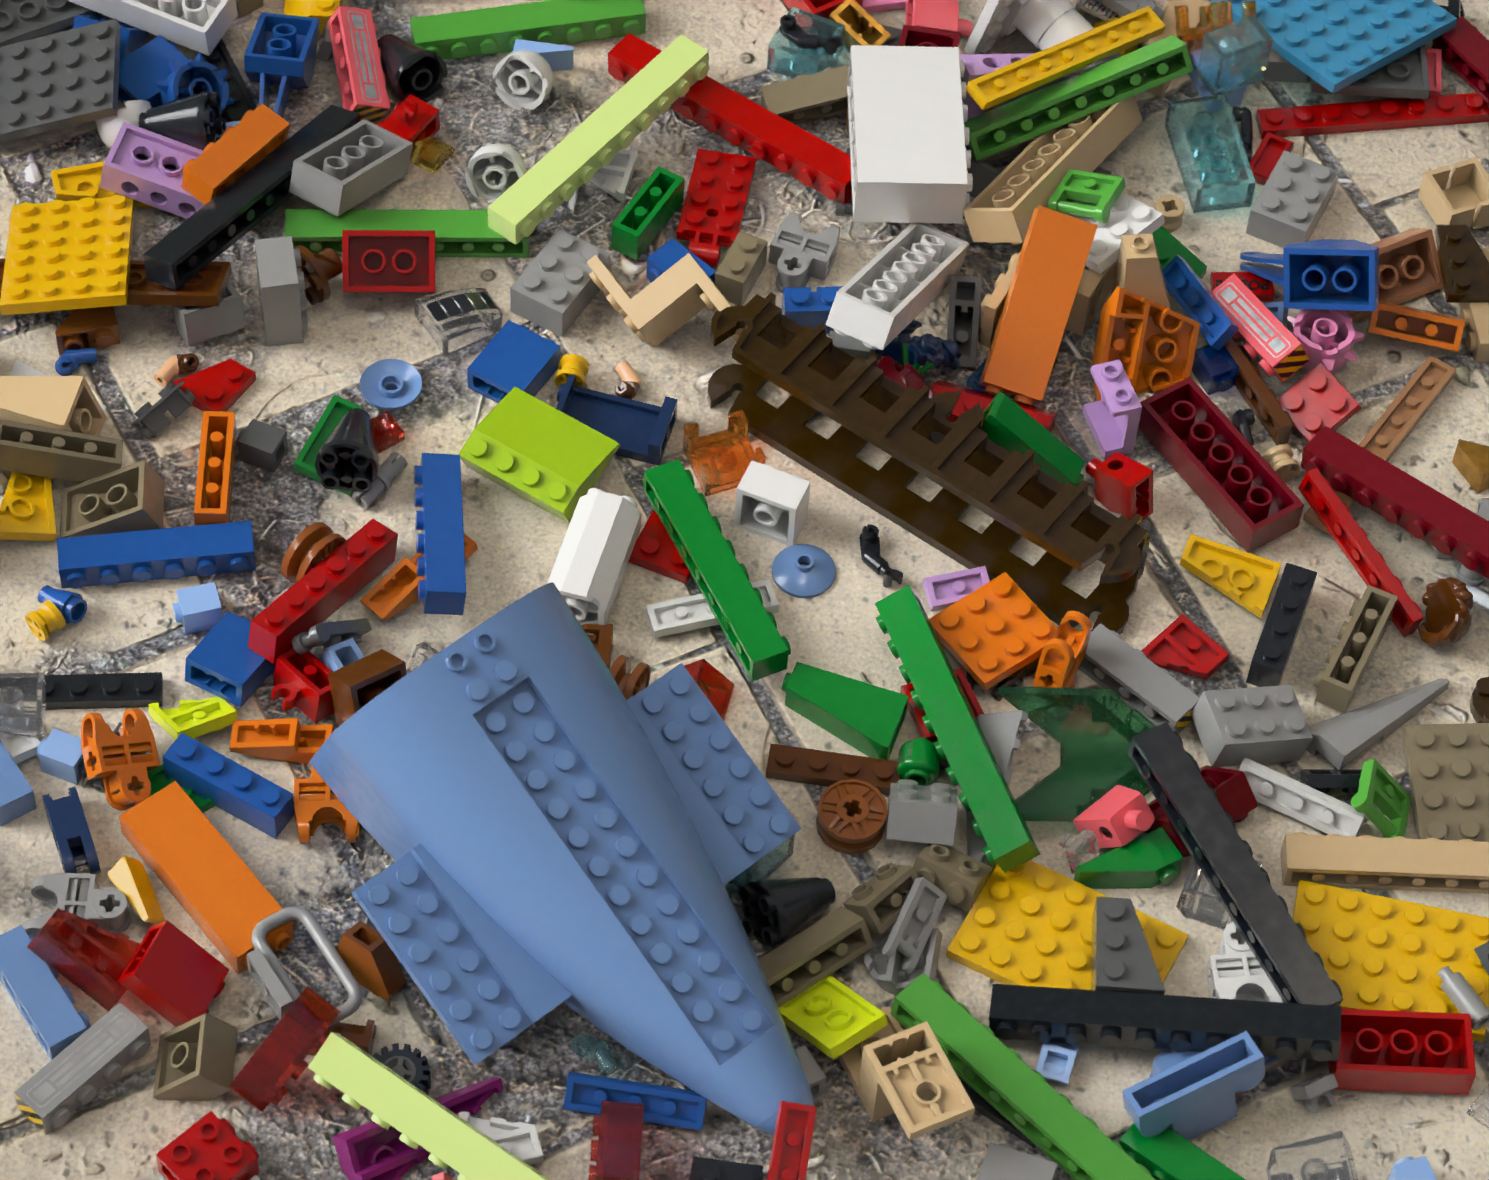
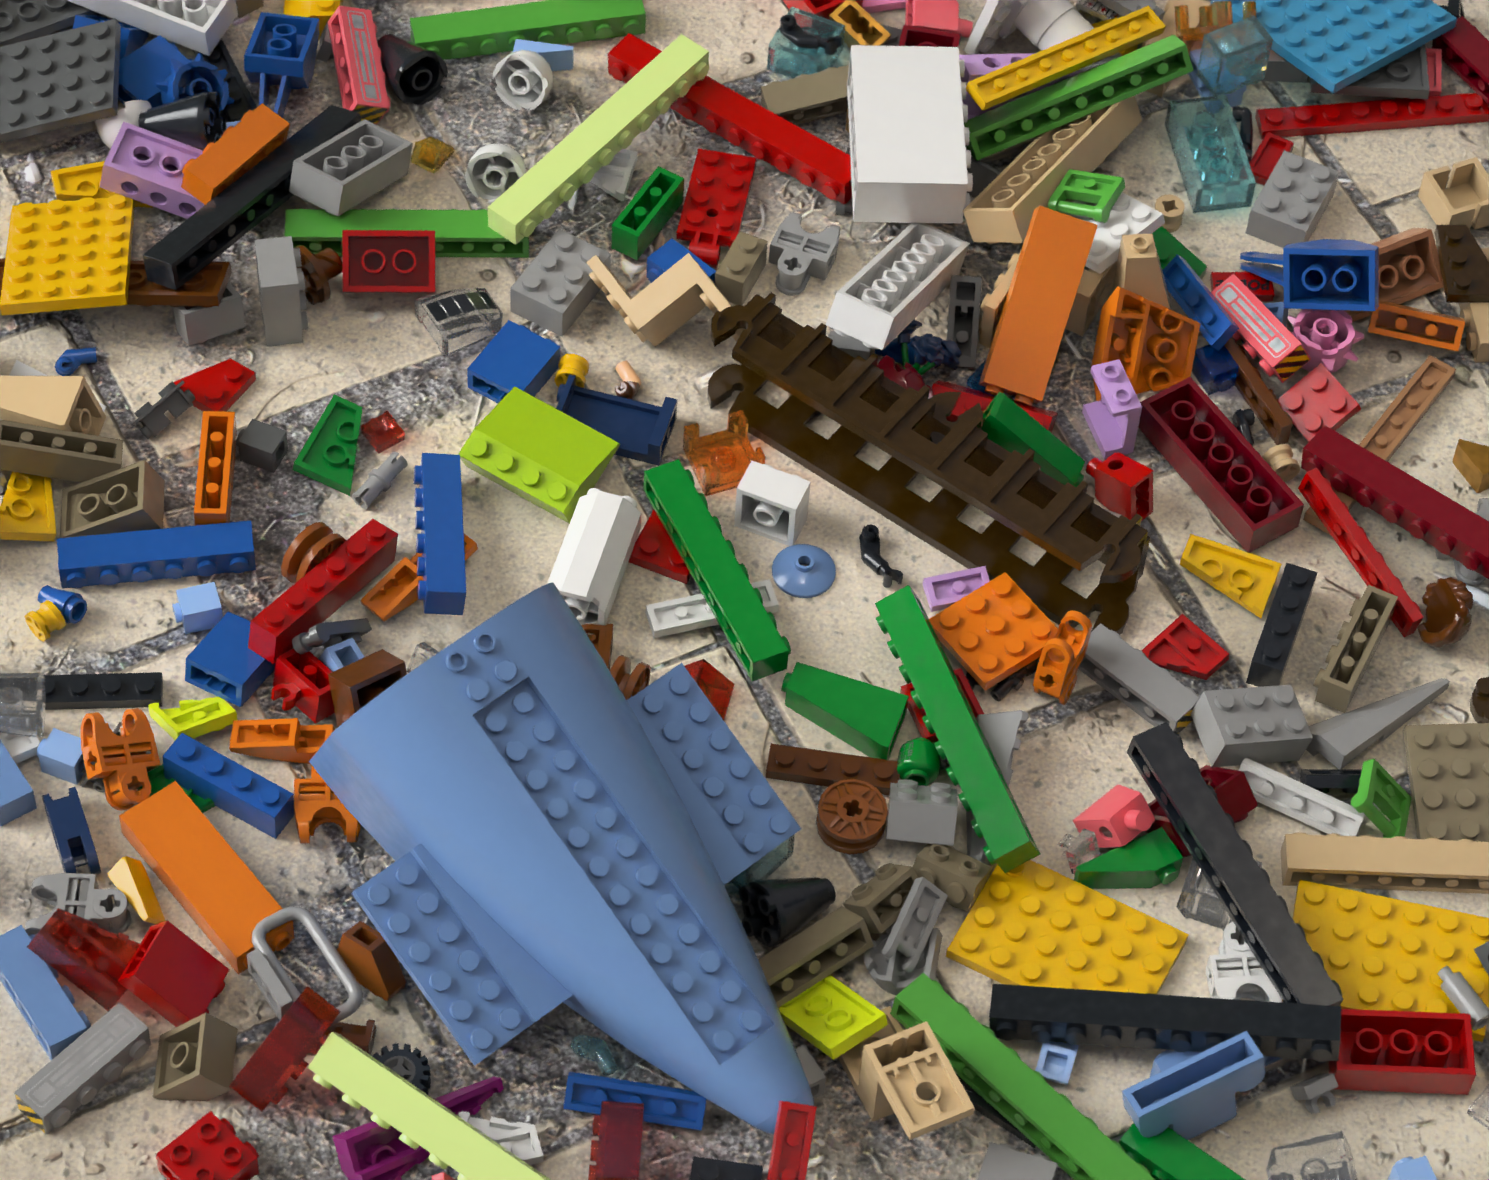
(88, 329): dark orange slope -> none
(176, 365): arm -> none
(349, 454): black cone -> none
(390, 375): medium blue dish -> none
(412, 120): red brick -> none
(808, 306): blue piece -> none
(1093, 742): clear green windscreen -> none
(1121, 951): dark grey wedge -> none

